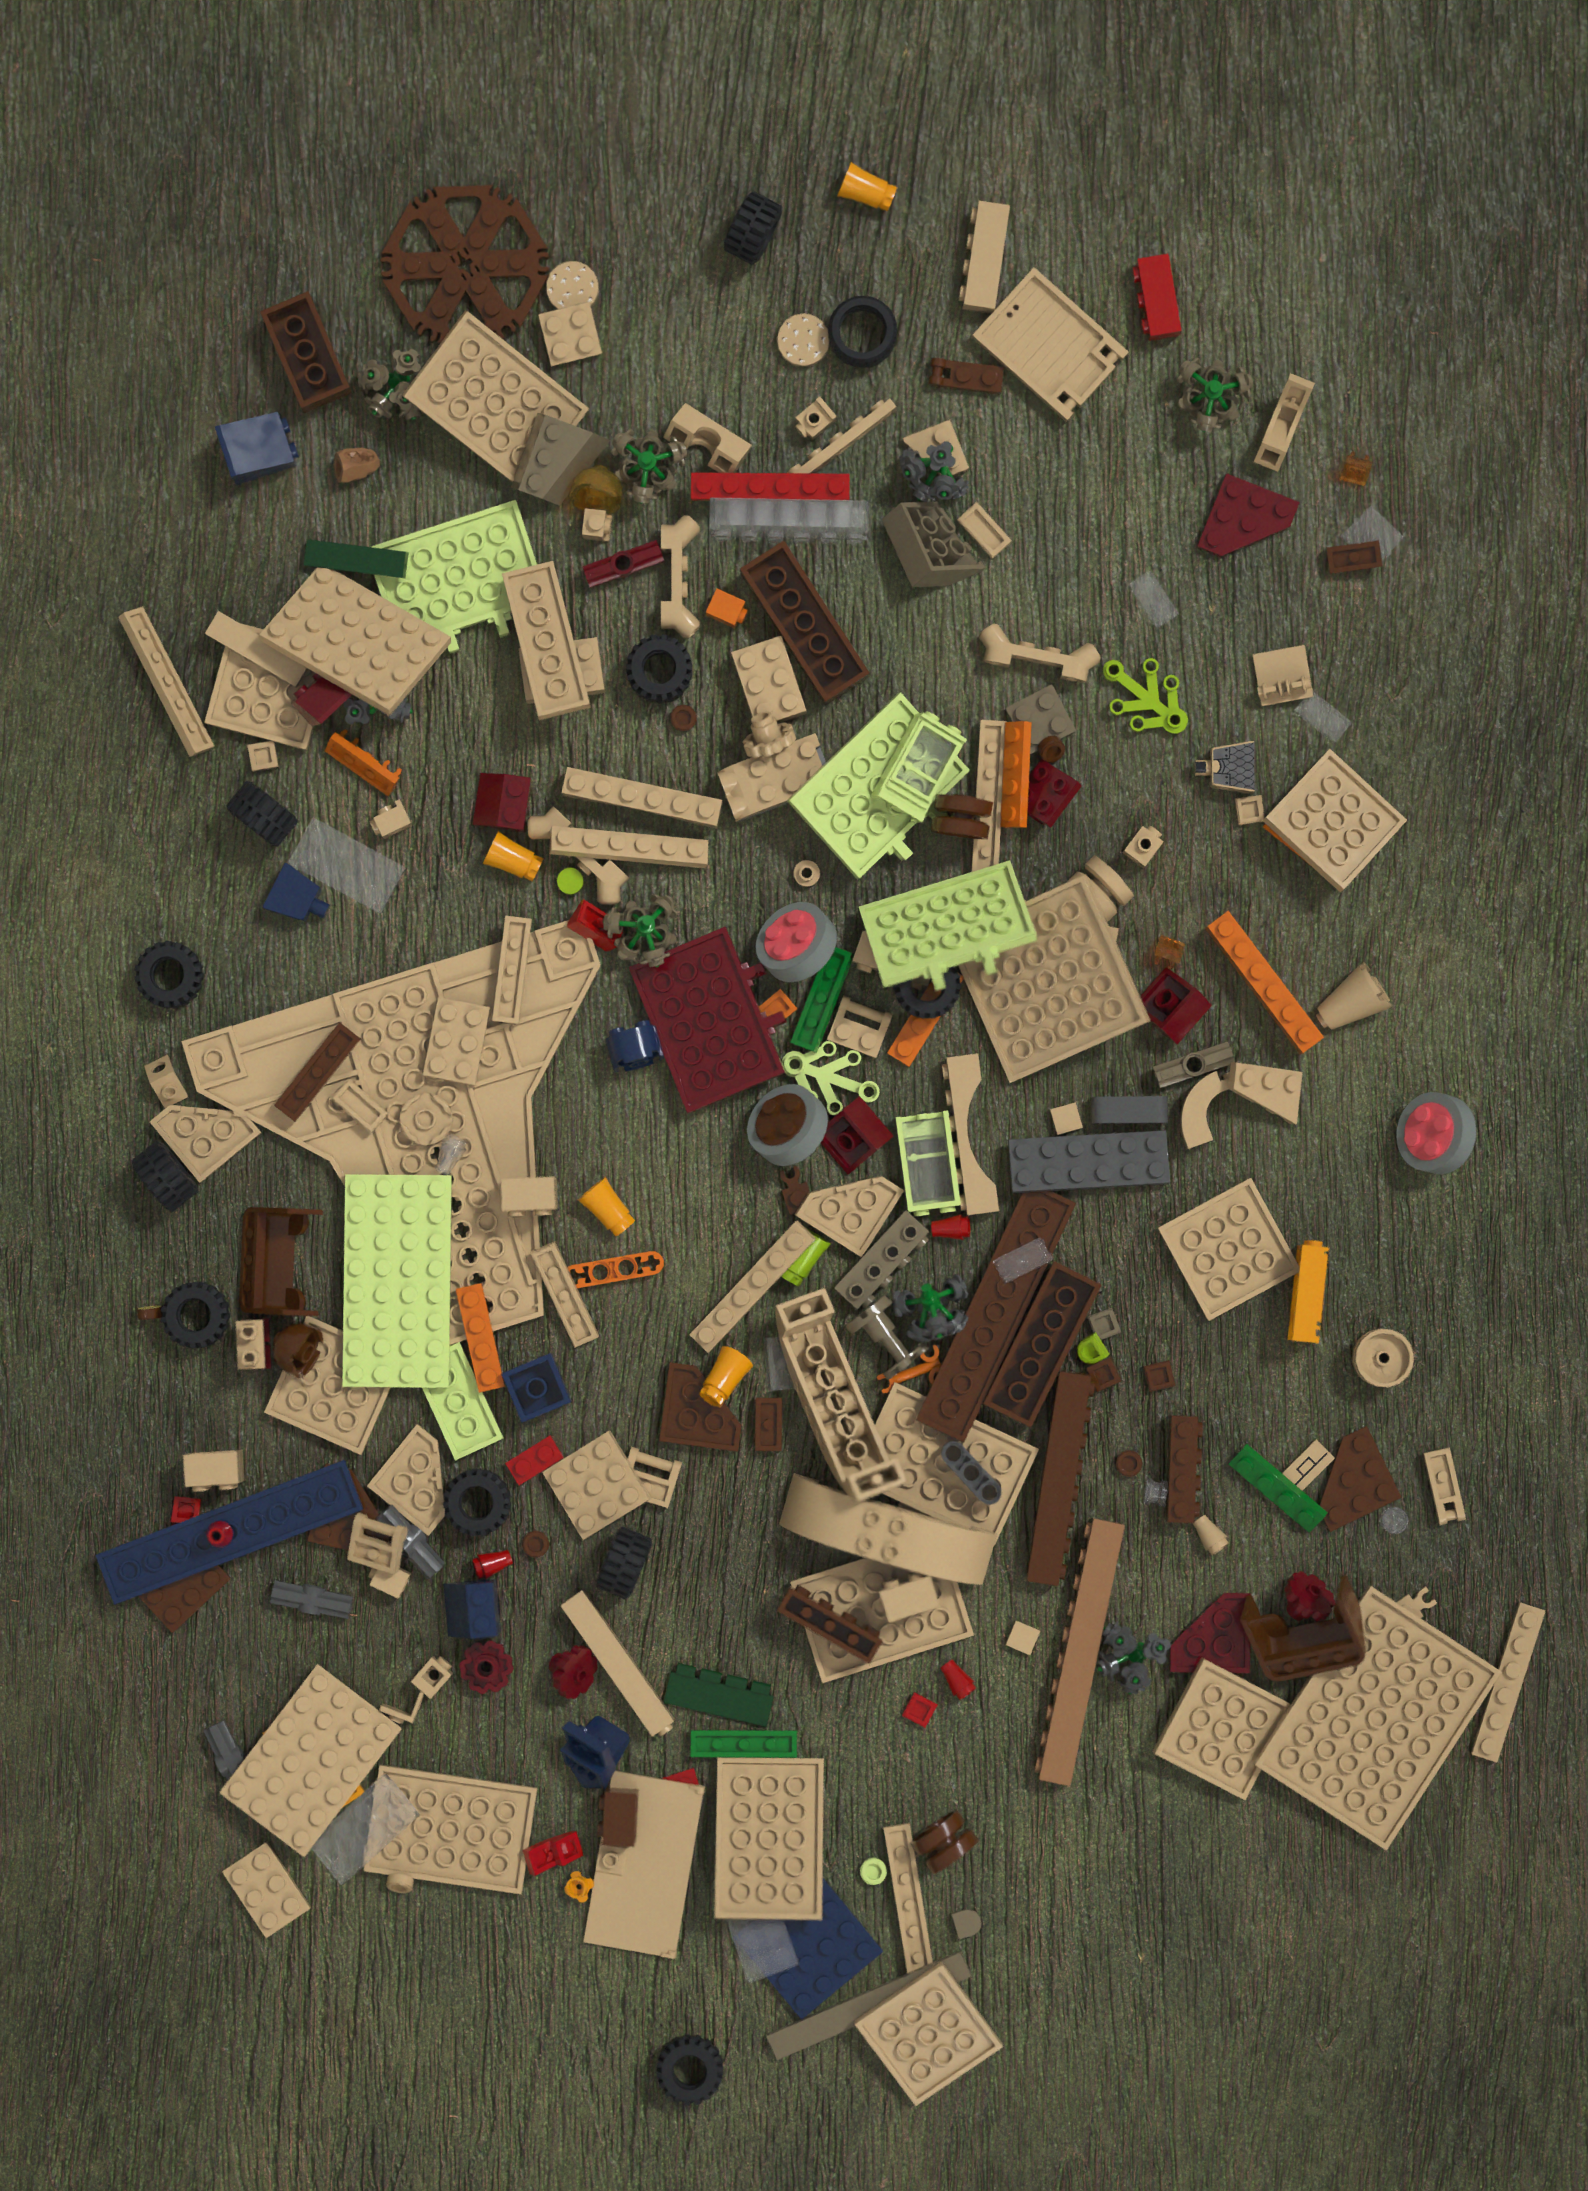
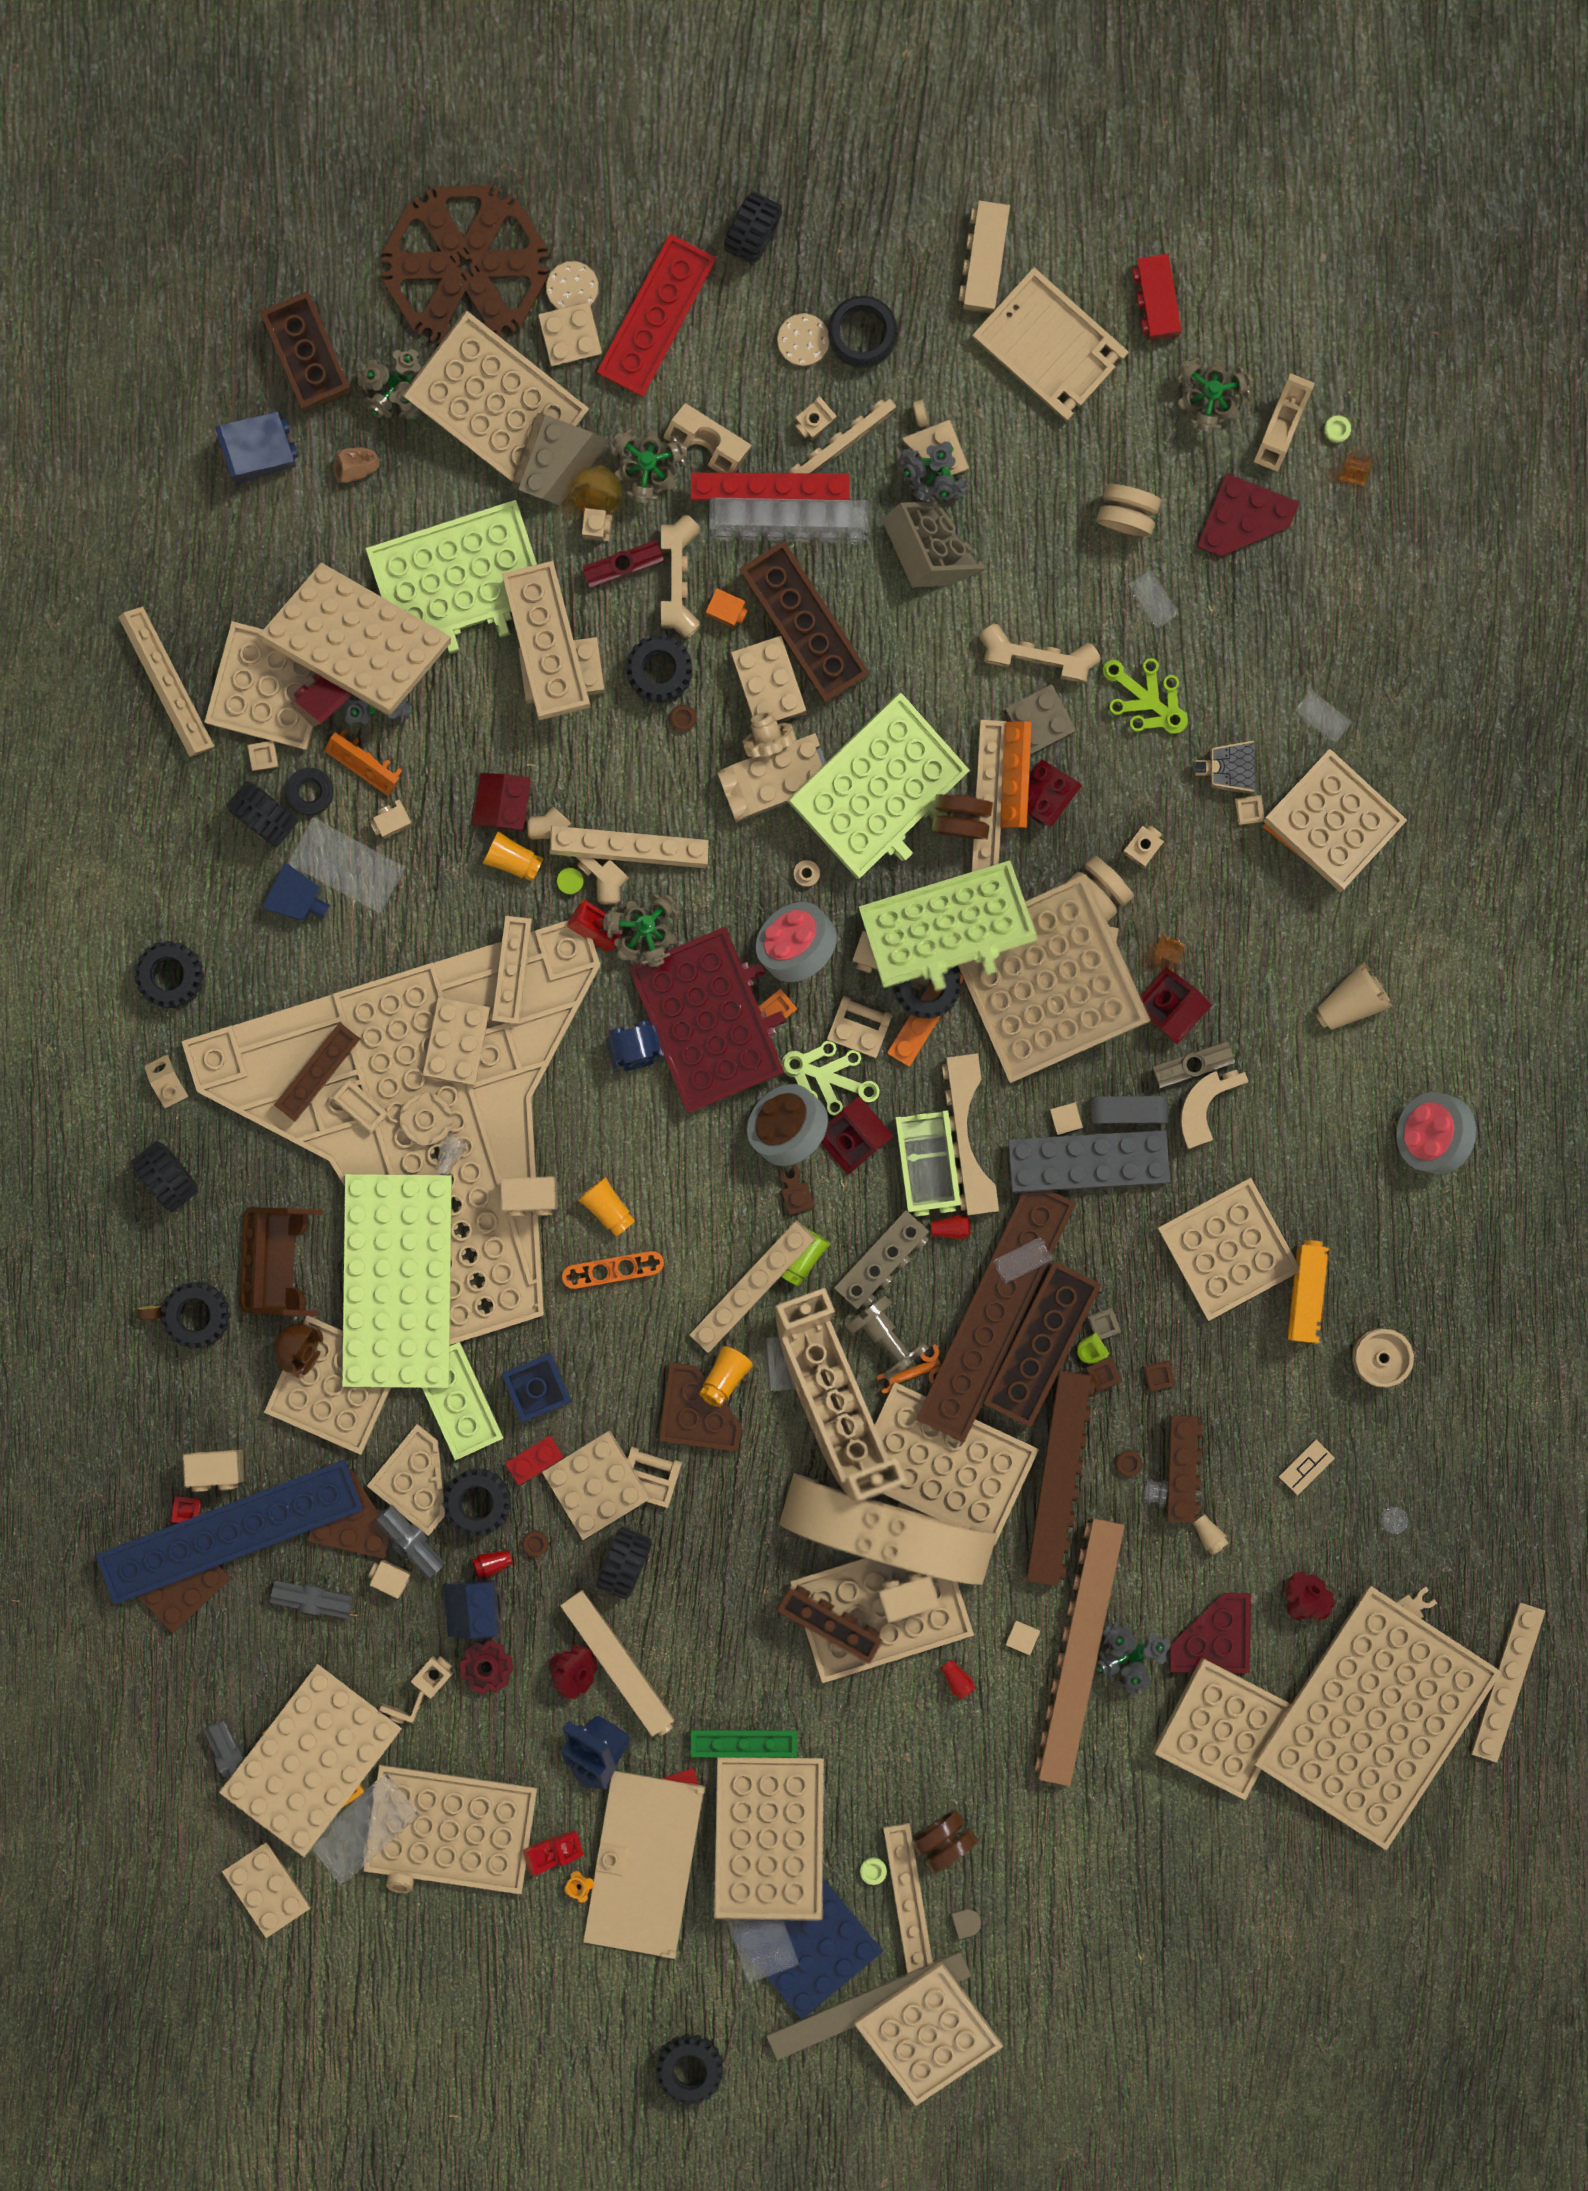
(204, 1136): tan plate -> none
(226, 1534): red cone -> none
(248, 645): tan tile -> none
(251, 1350): tan hips -> none
(312, 807): none -> black tyre
(356, 558): dark green tile -> none
(375, 1552): tan plate -> none
(480, 1337): orange plate -> none
(564, 1294): tan tile -> none
(620, 1817): reddish brown brick -> none
(642, 797): tan arch -> none
(656, 315): none -> red plate
(716, 1698): dark green windscreen -> none
(768, 1424): reddish brown plate -> none
(822, 1000): green plate -> none
(851, 1211): tan plate -> none
(866, 188): light orange plant -> none
(919, 765): yellowish green door -> none
(919, 1709): red tile -> none
(920, 413): none -> tan tile
(933, 1304): dark grey plant -> none
(966, 376): reddish brown plate -> none
(974, 1485): dark grey beam -> none
(984, 530): tan tile -> none
(1051, 749): reddish brown tile -> none
(1128, 510): none -> tan wheel
(1264, 982): orange brick -> none
(1269, 1087): tan wing -> none
(1278, 1488): green plate -> none
(1283, 675): tan hinge -> none
(1311, 1647): reddish brown windscreen -> none
(1337, 429): none -> yellowish green tile
(1354, 557): reddish brown plate -> none
(1356, 1481): reddish brown plate -> none
(1373, 527): clear piece -> none
(1444, 1485): tan plate -> none

